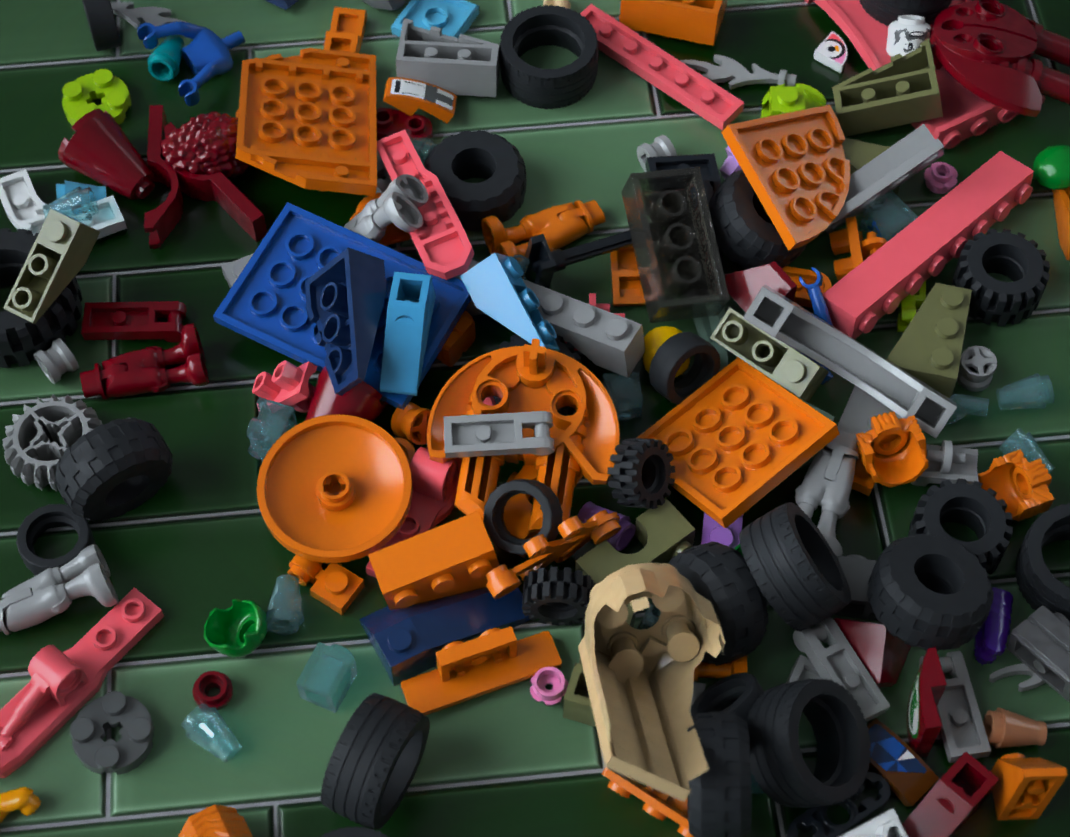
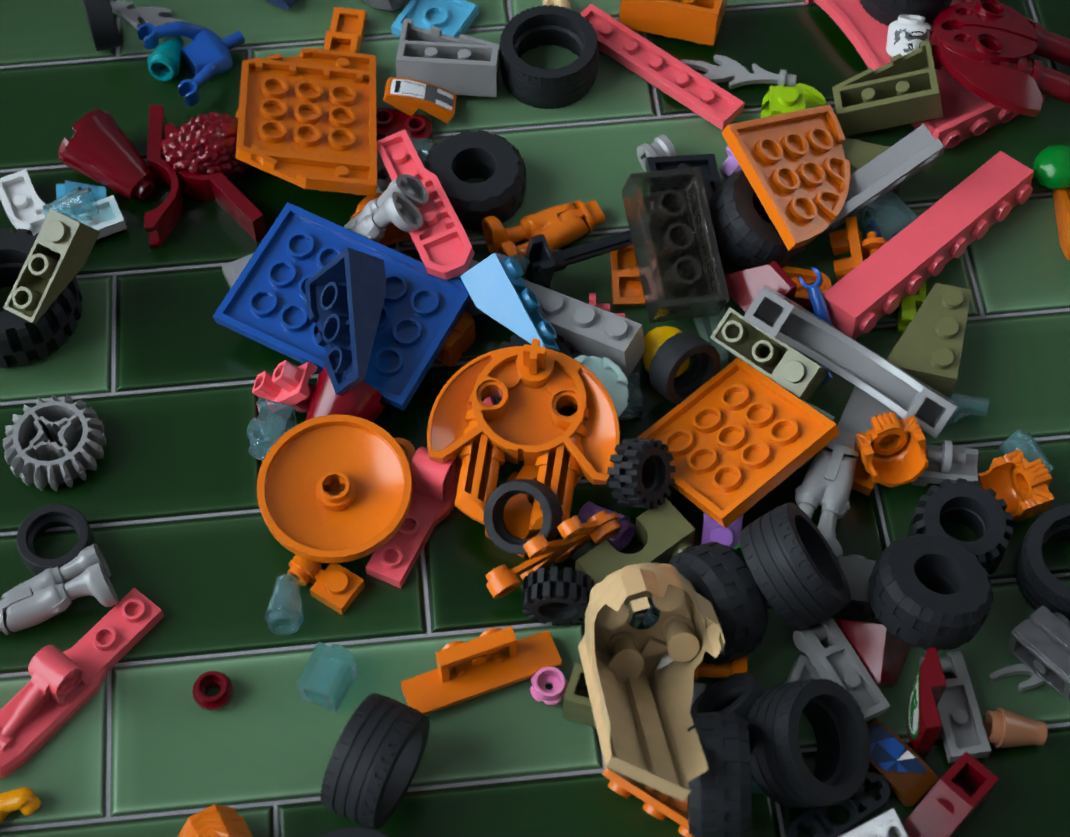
(56, 361): light grey wheel -> none
(94, 86): lime plate -> none
(110, 756): dark grey plate -> none
(113, 469): black tyre -> none
(133, 320): dark red plate -> none
(146, 369): dark red piece -> none
(211, 732): clear light blue cone -> none
(236, 629): green hair -> none
(406, 332): dark azure slope -> none
(411, 423): orange wheel -> none
(412, 635): dark blue wedge -> none
(435, 563): orange wedge -> none
(498, 434): light grey plate -> none
(611, 378): none -> light aqua plate
(832, 52): white tile -> none
(938, 183): bright pink plate -> none
(983, 362): light grey wheel -> none
(993, 634): dark purple hinge -> none
(1008, 256): black tyre -> none
(1025, 786): orange slope -> none
(1027, 393): clear light blue cone -> none

